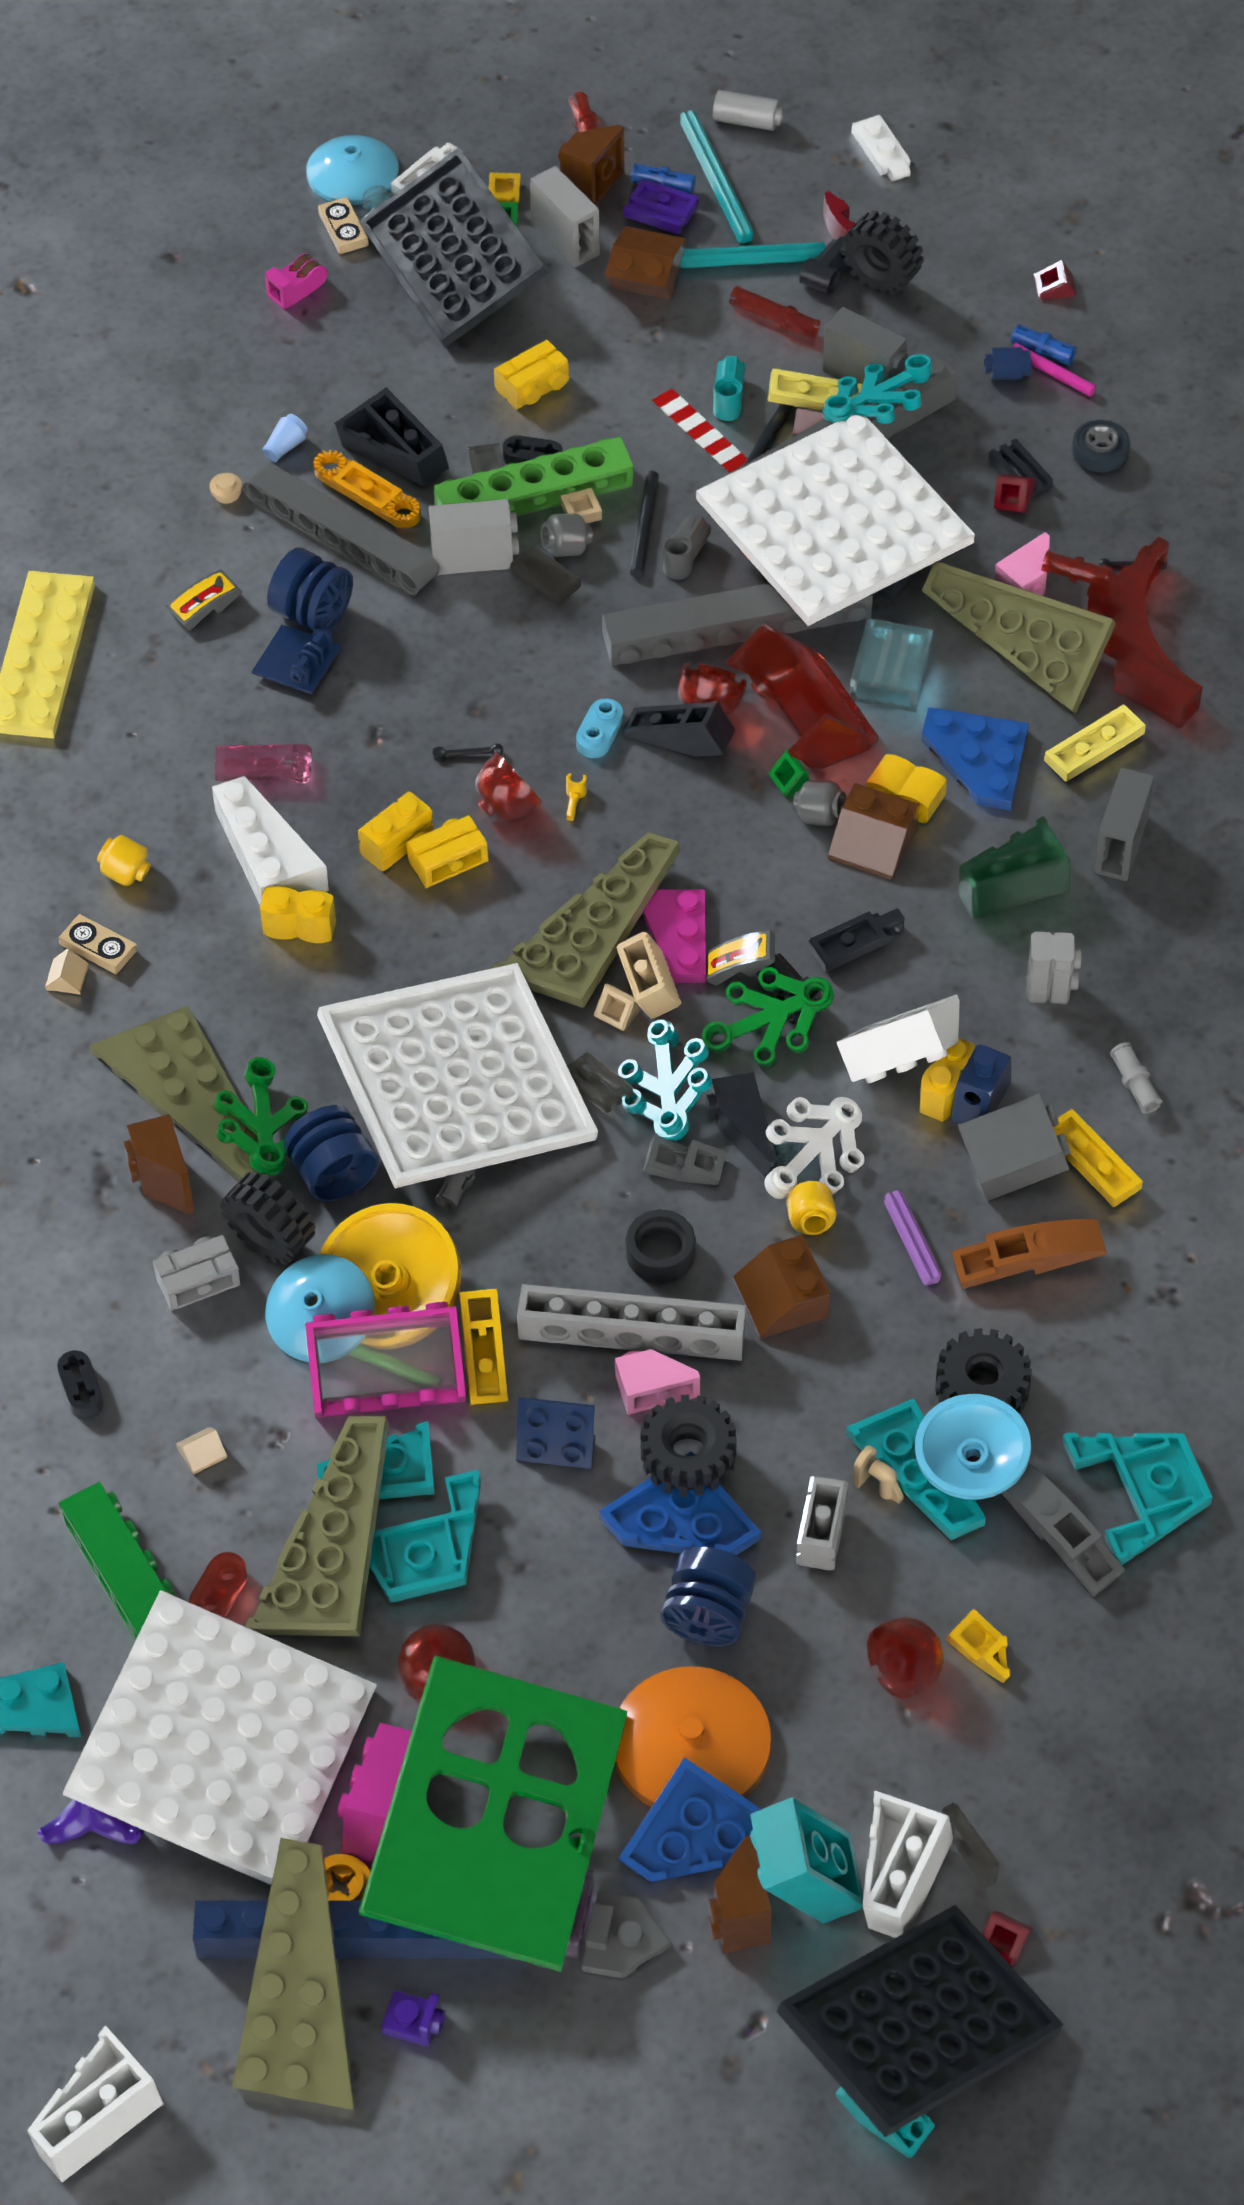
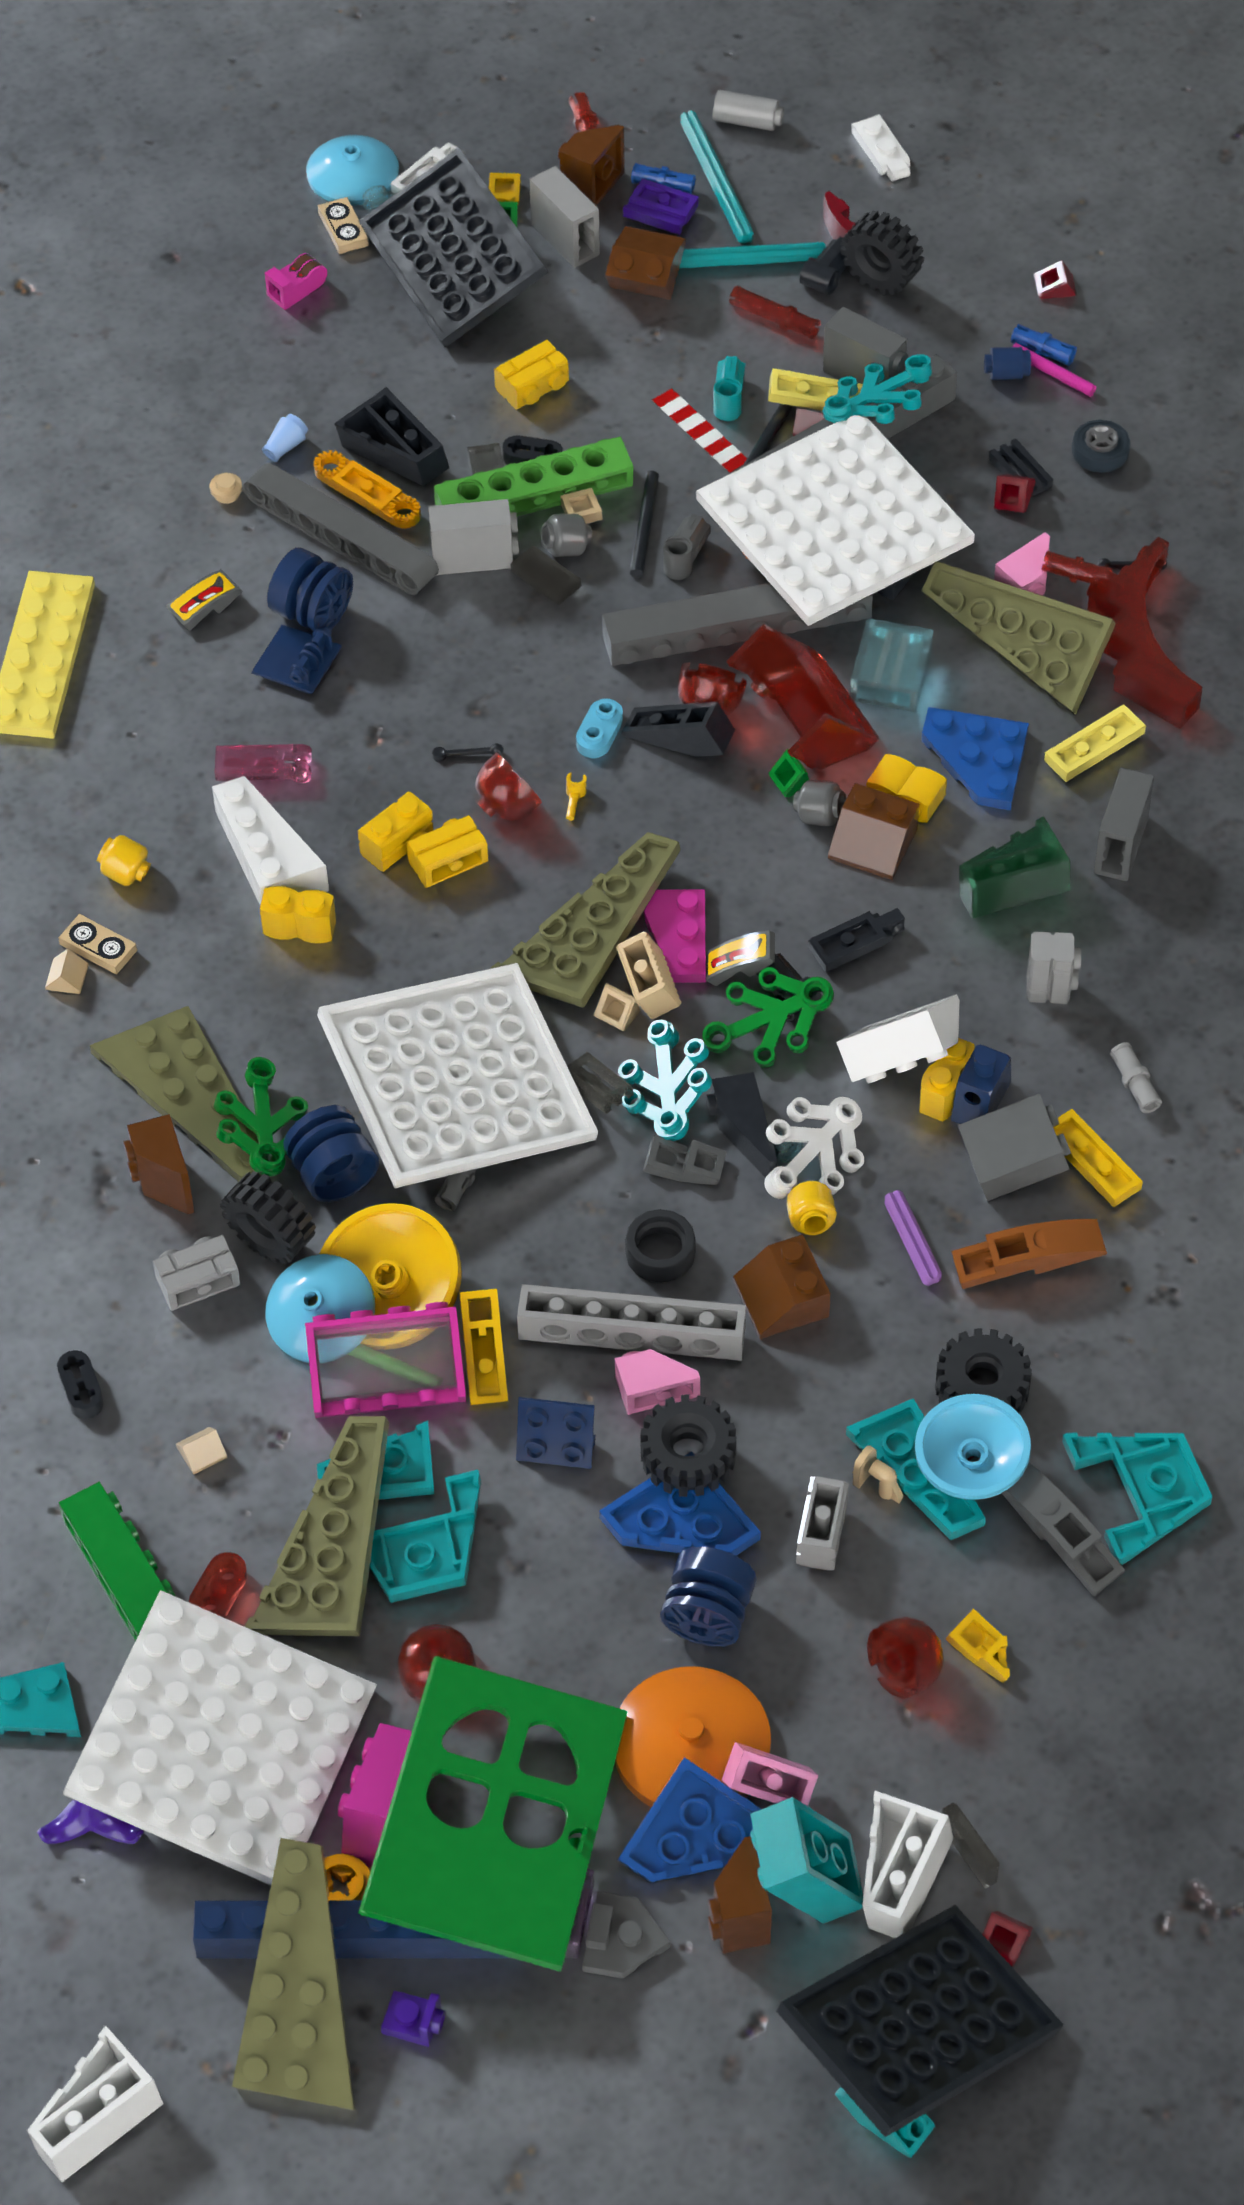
(768, 1776): none -> bright pink brick

